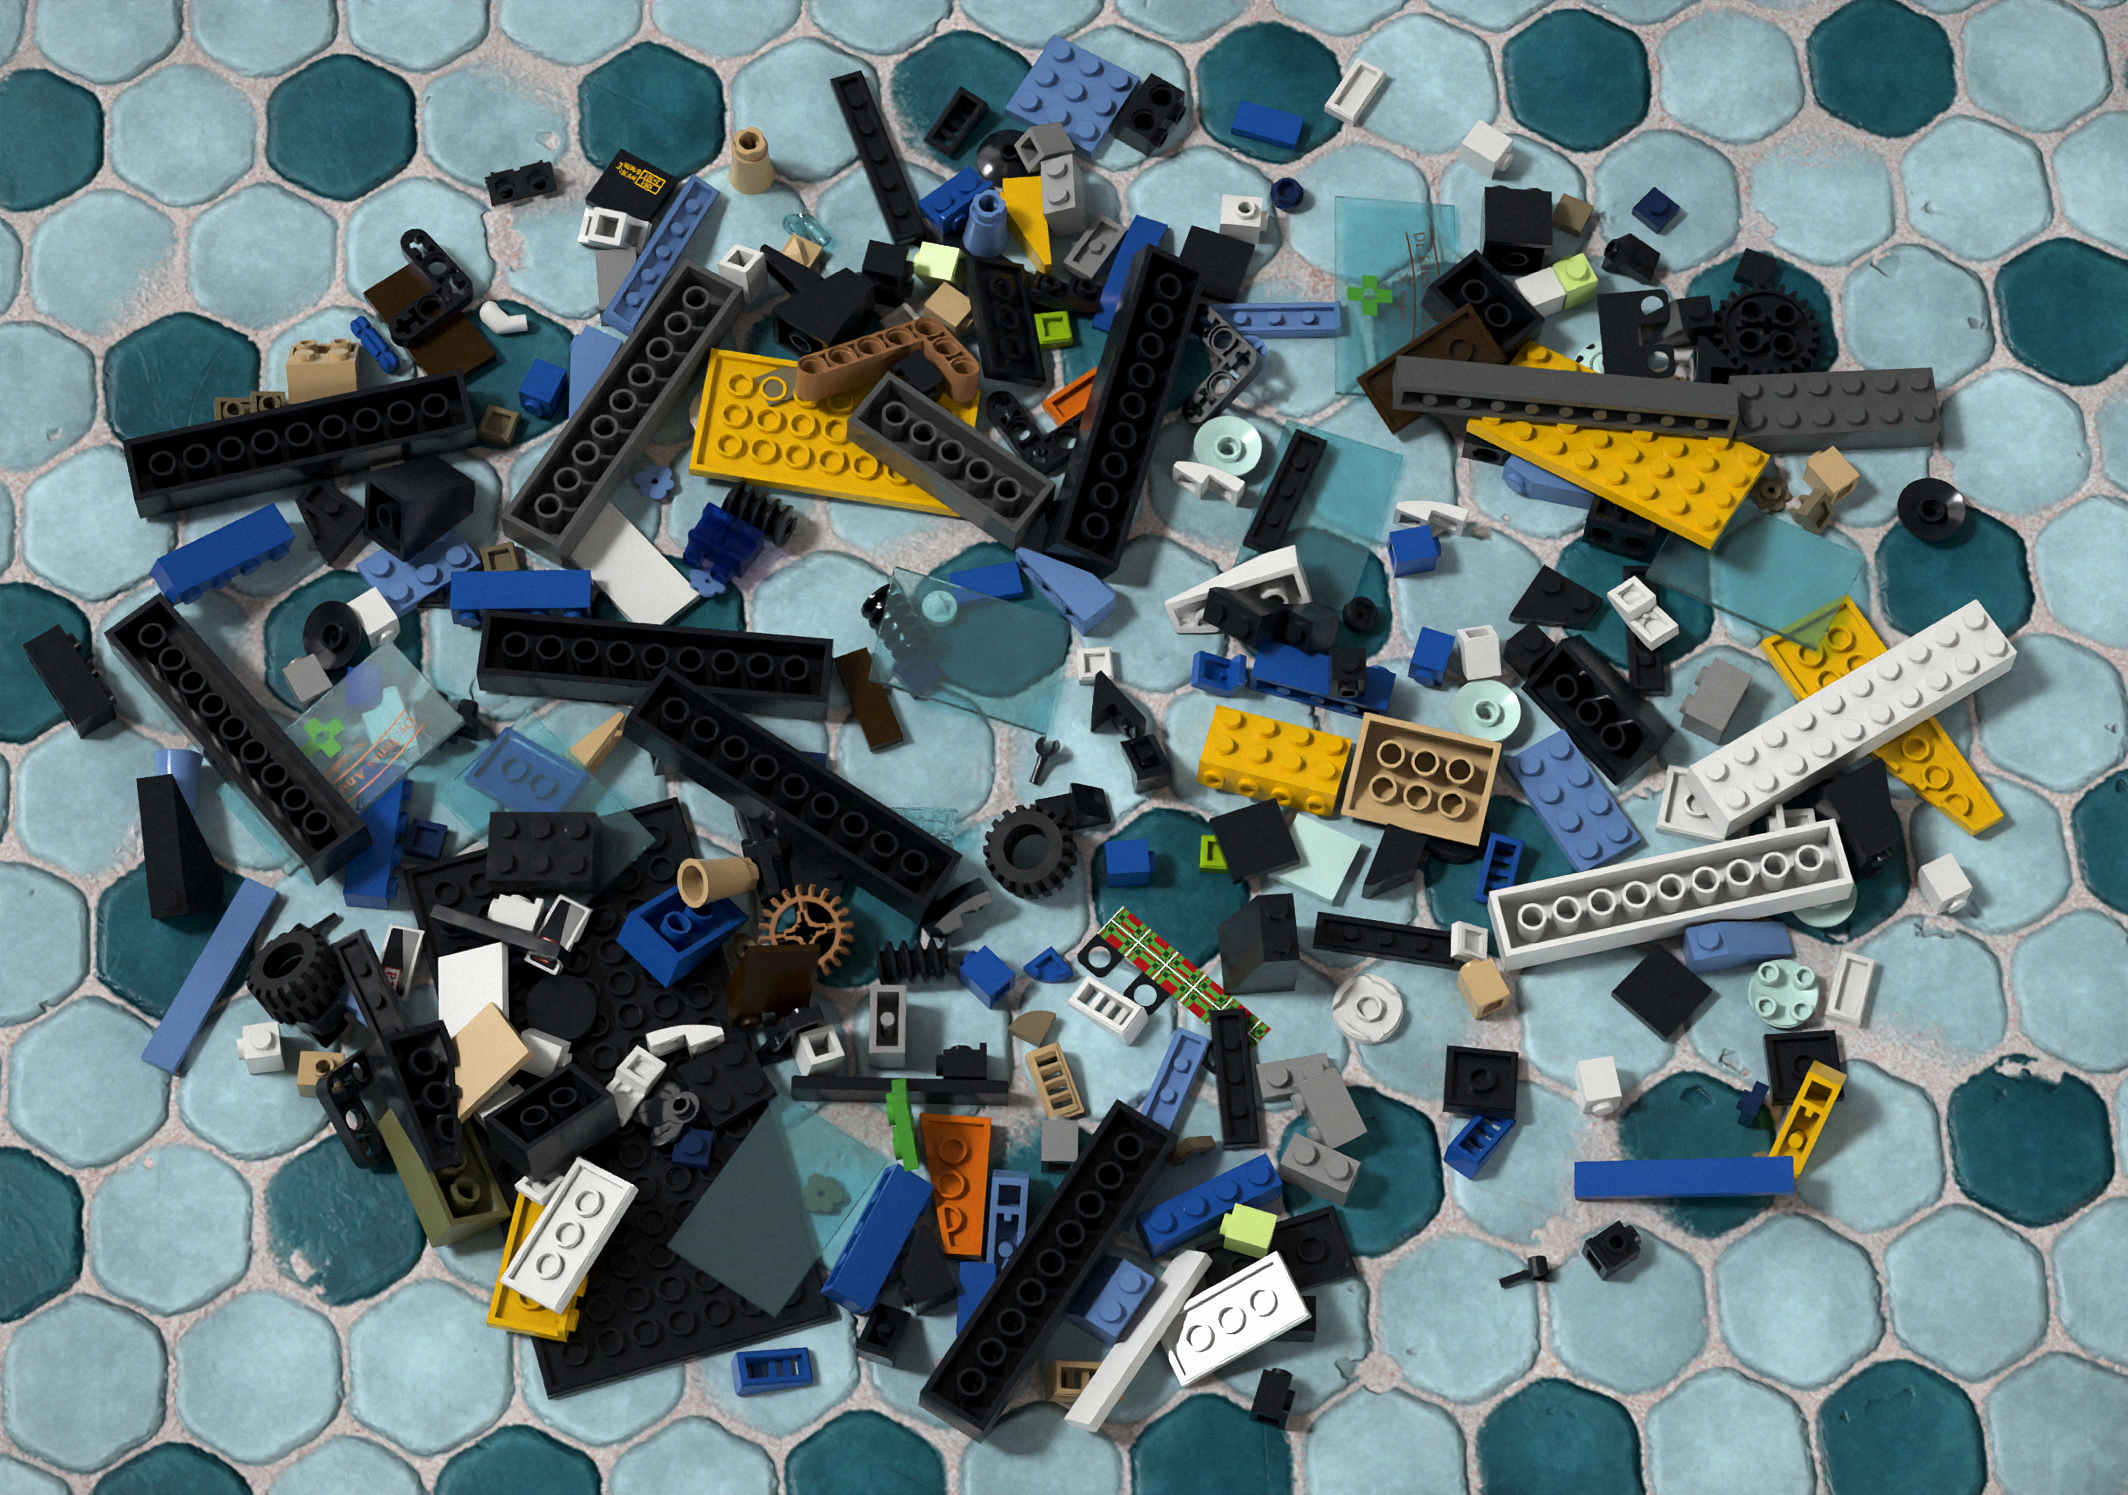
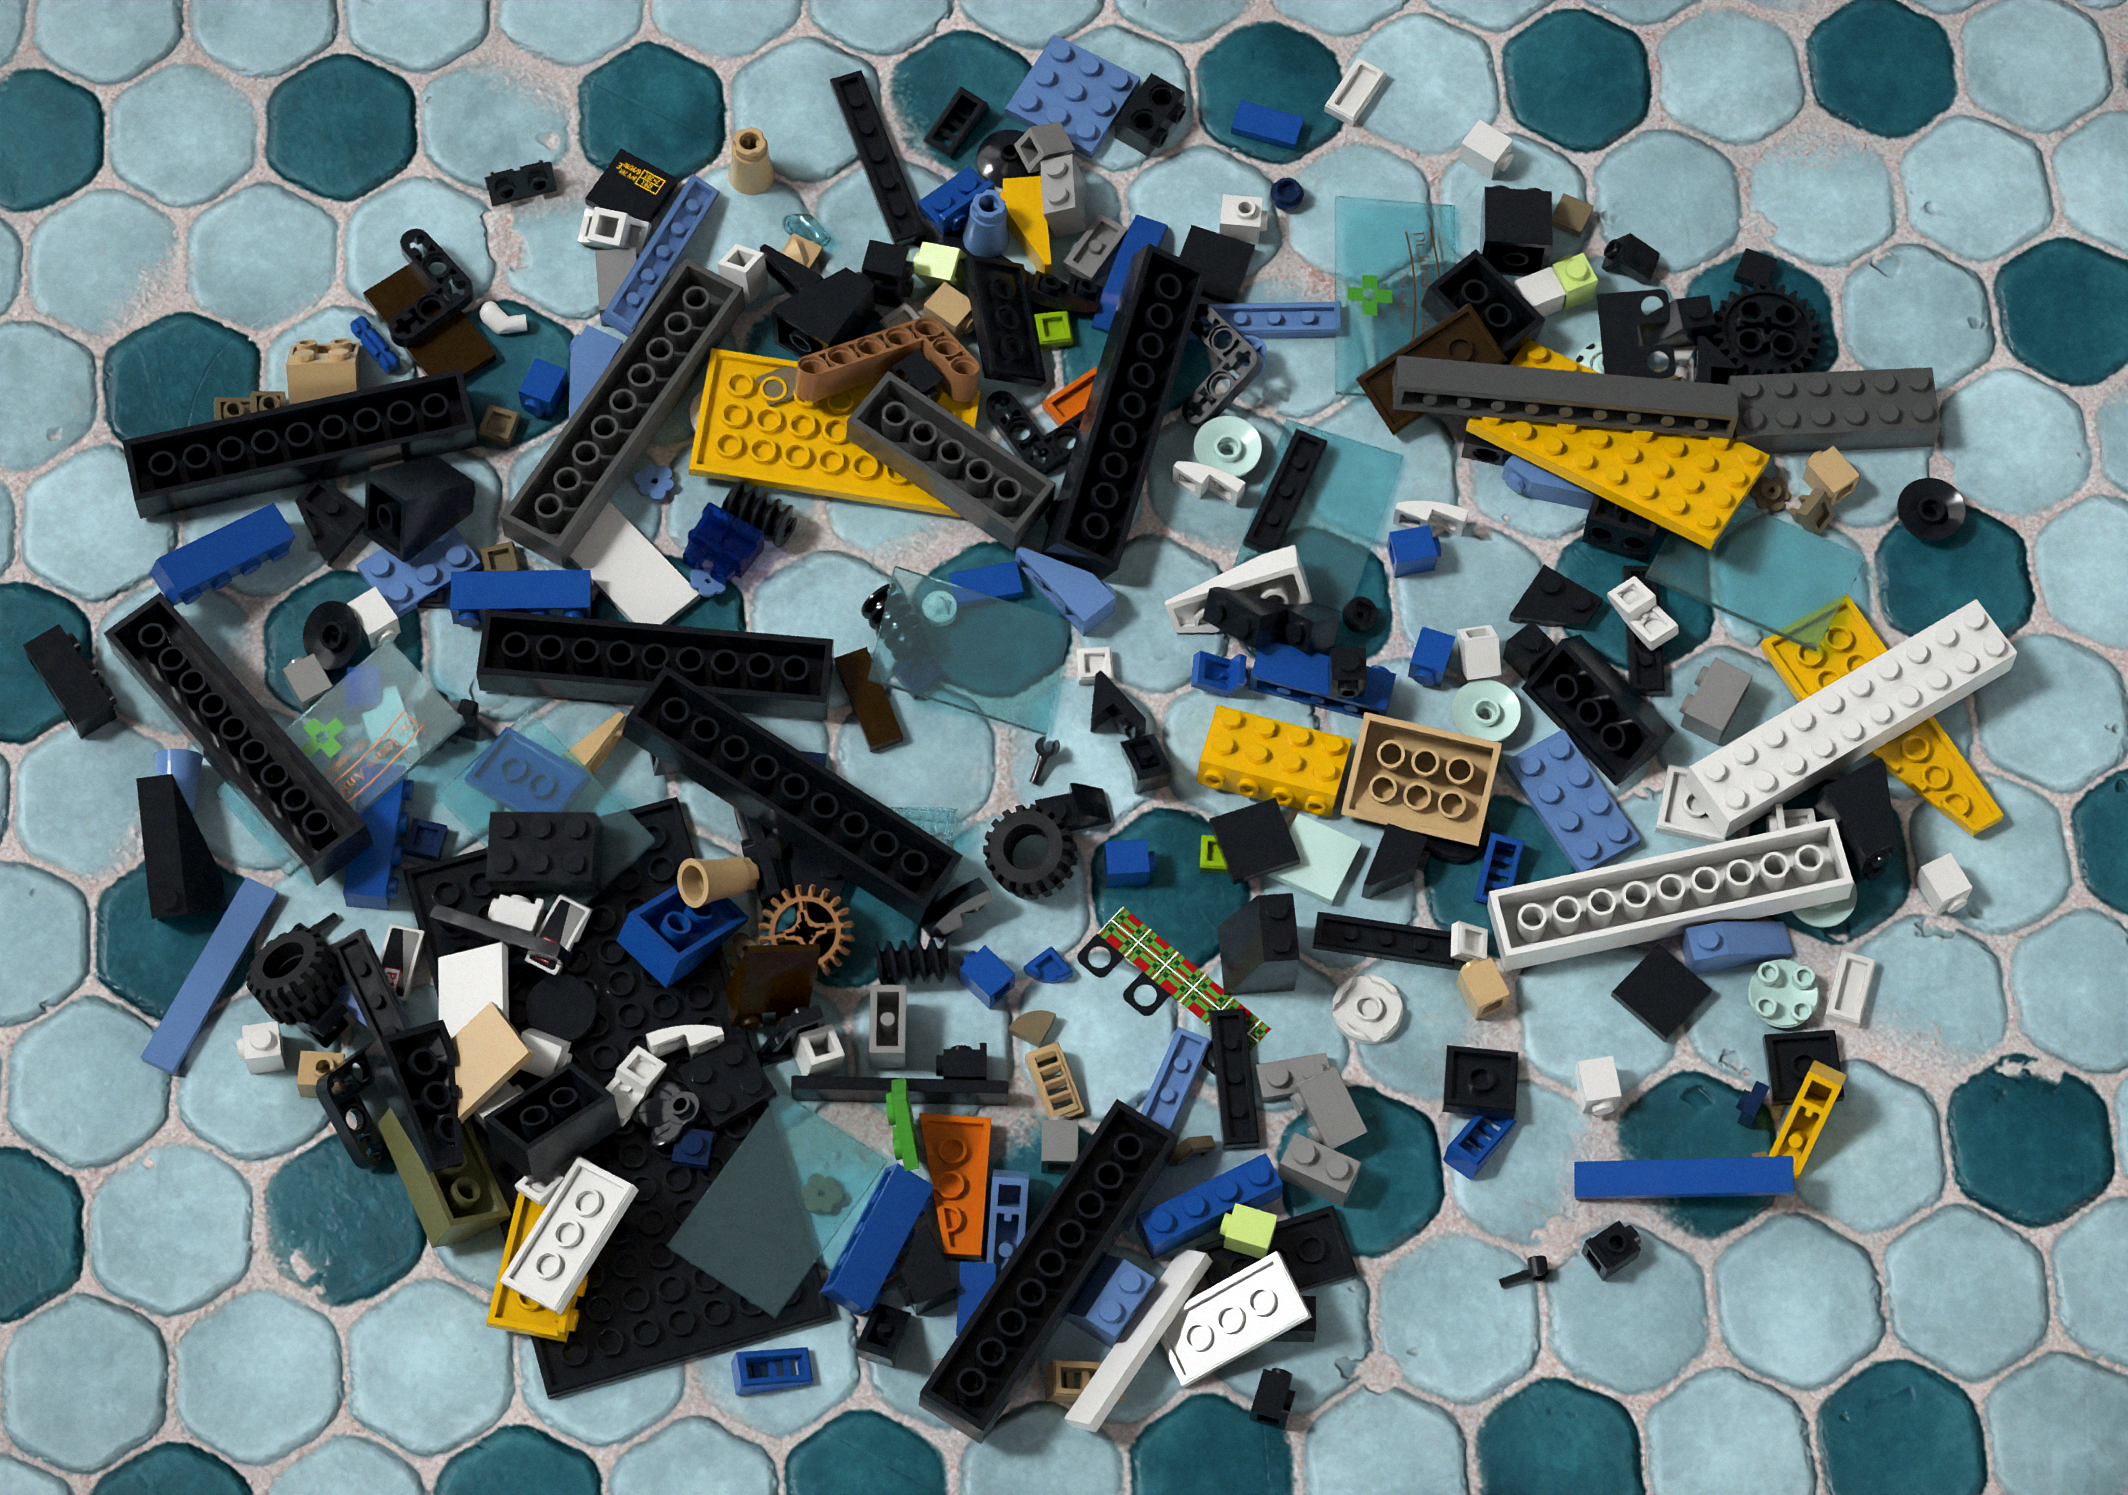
(1128, 1021): white slope -> none
(1655, 210): dark blue plate -> none

